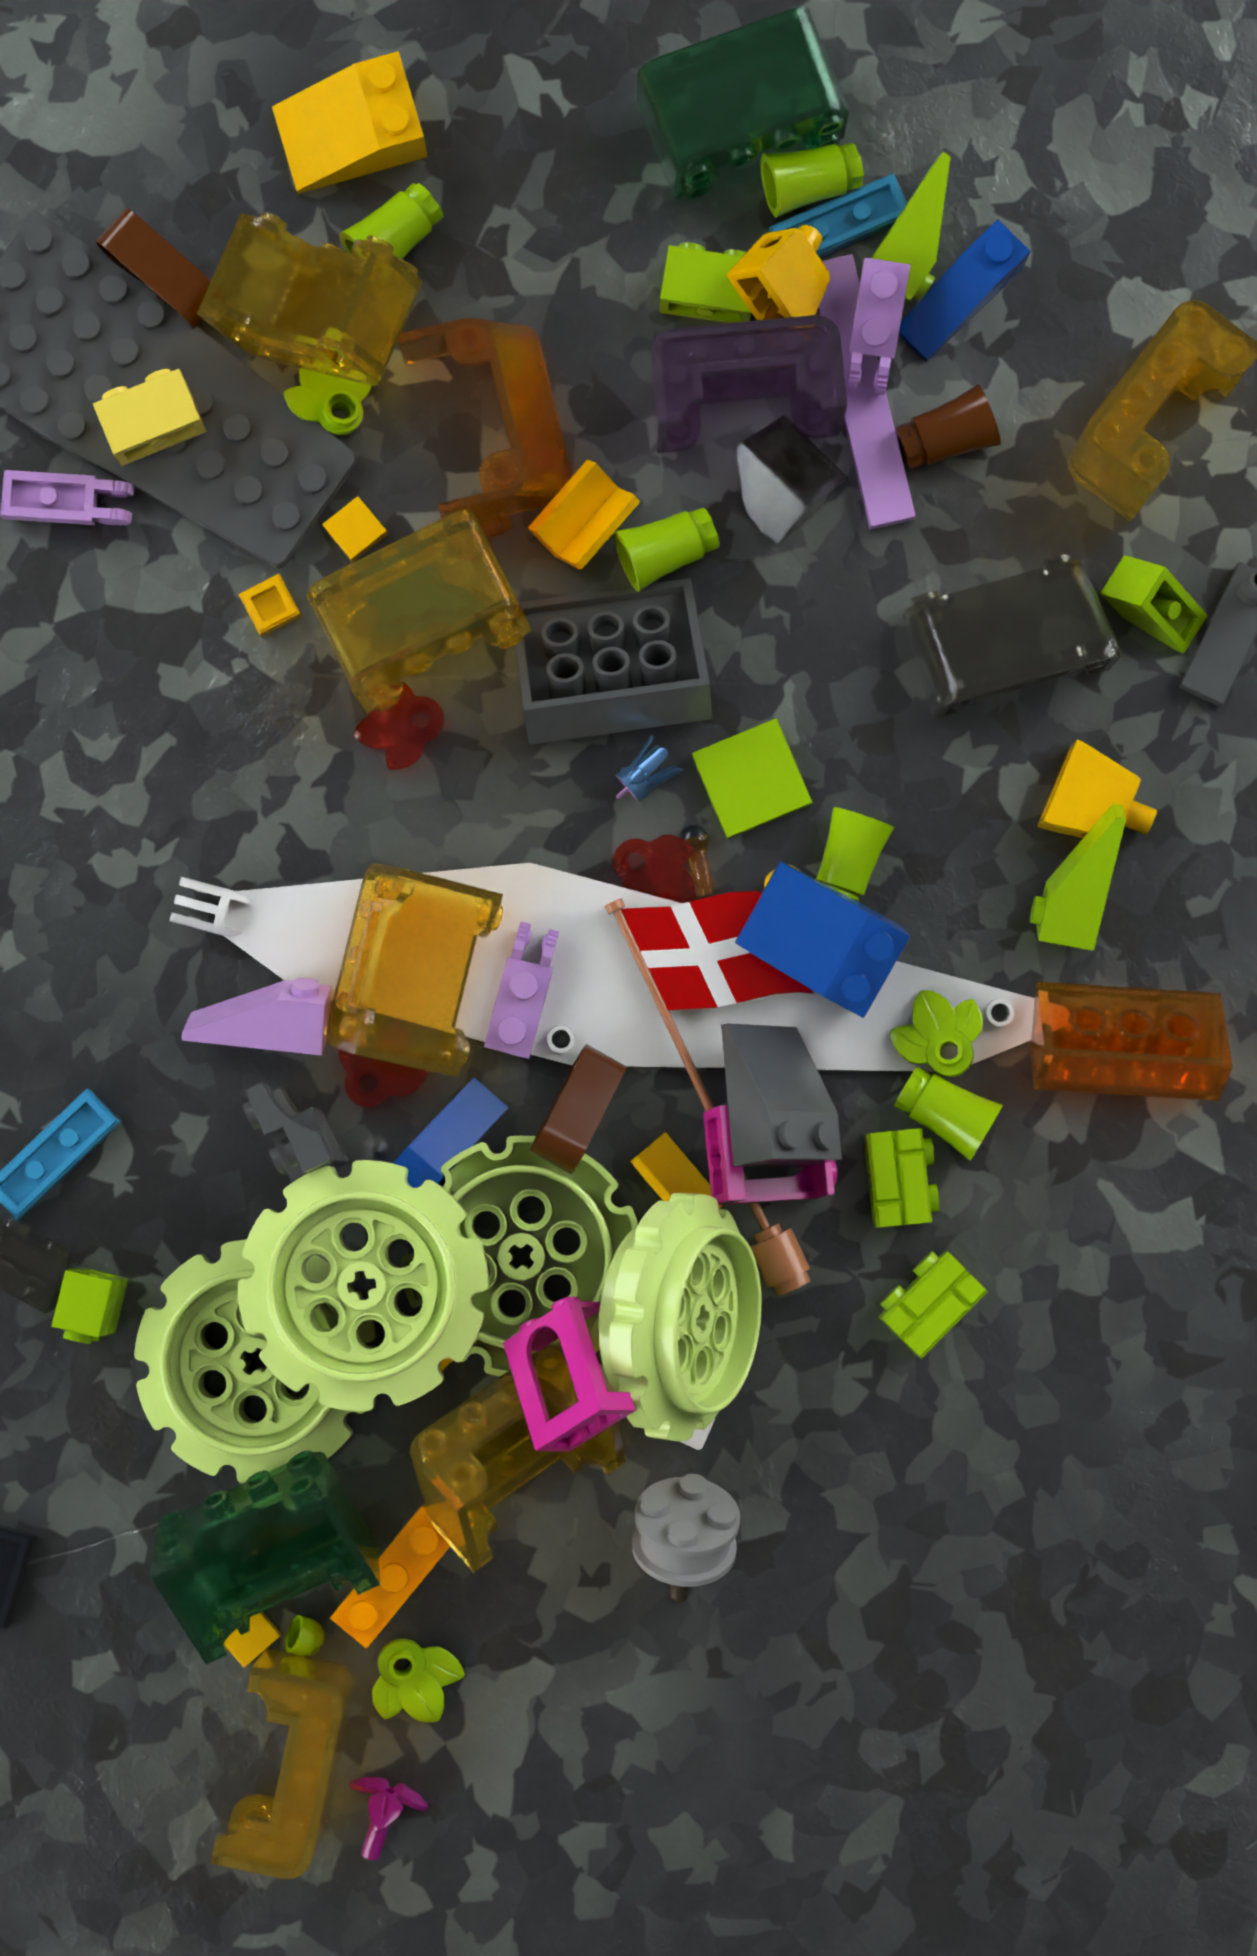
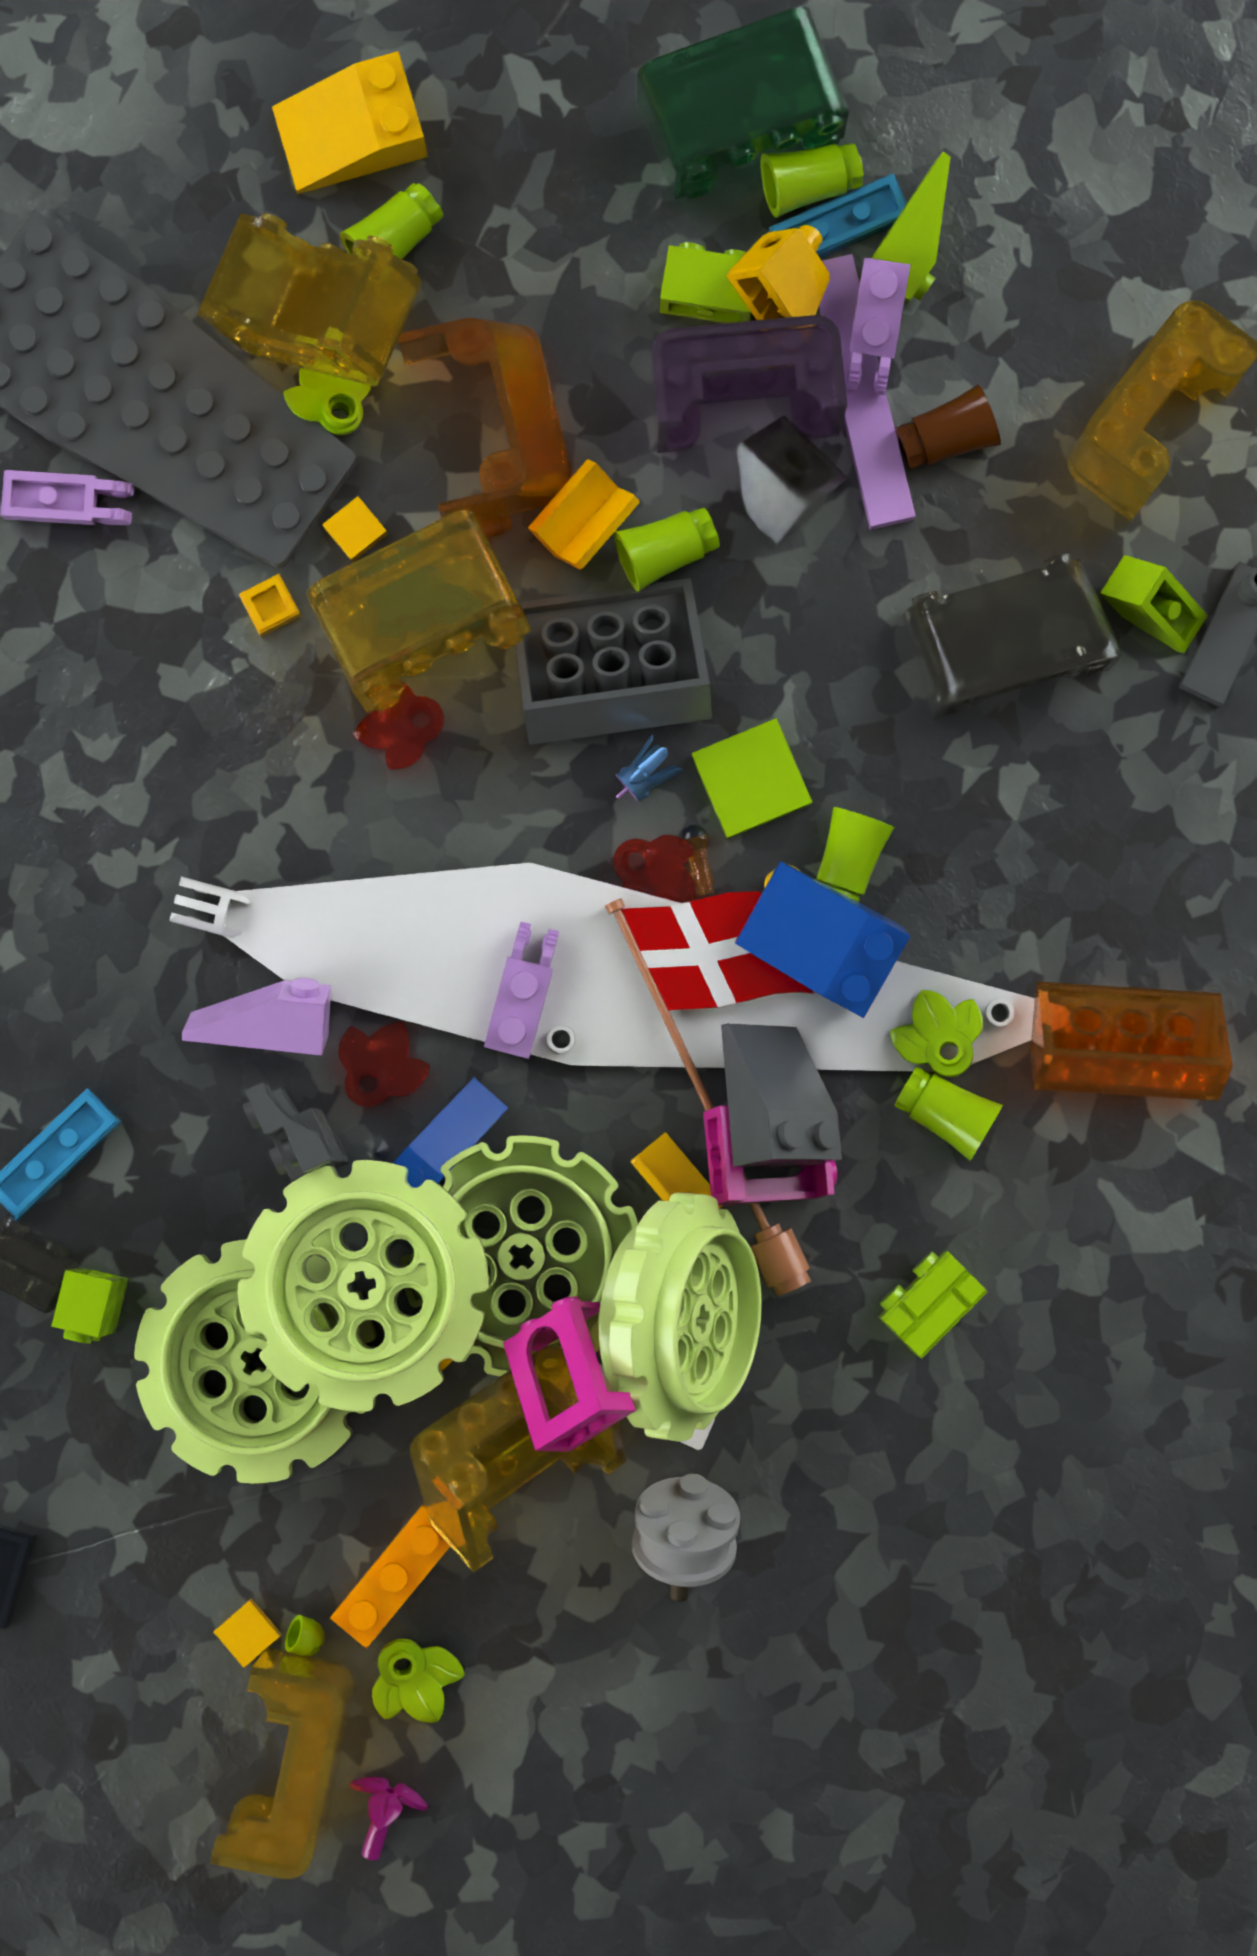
(149, 416): light yellow brick -> none
(155, 263): reddish brown beam -> none
(259, 1549): clear green windscreen -> none
(409, 968): clear yellow windscreen -> none
(578, 1109): reddish brown beam -> none
(899, 1177): lime brick -> none
(964, 290): blue slope -> none
(1079, 887): lime slope -> none
(1086, 790): yellow torso -> none

